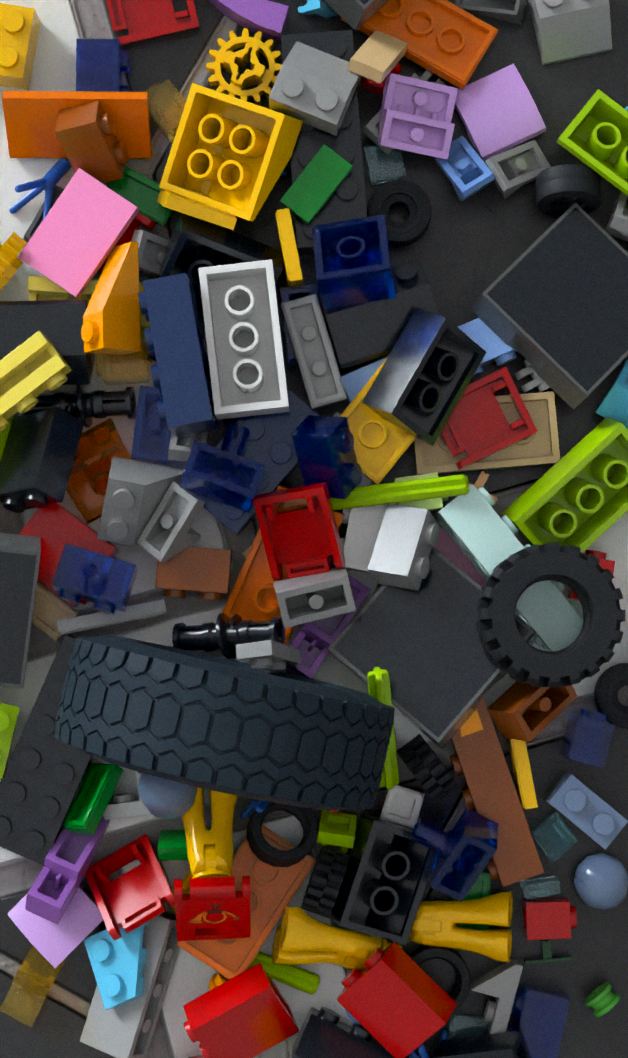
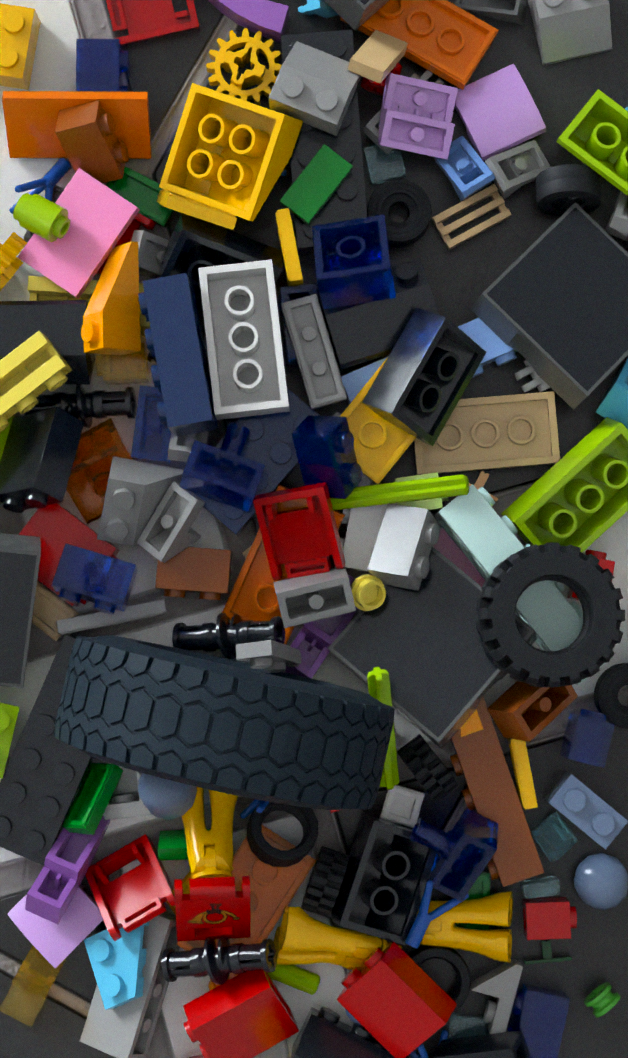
(42, 217): none -> lime brick
(166, 107): clear yellow brick -> none
(219, 961): none -> black piece
(337, 830): lime tile -> none
(368, 592): none -> light yellow plate
(423, 918): none -> blue plant
(479, 424): red container -> none
(498, 202): none -> tan tile

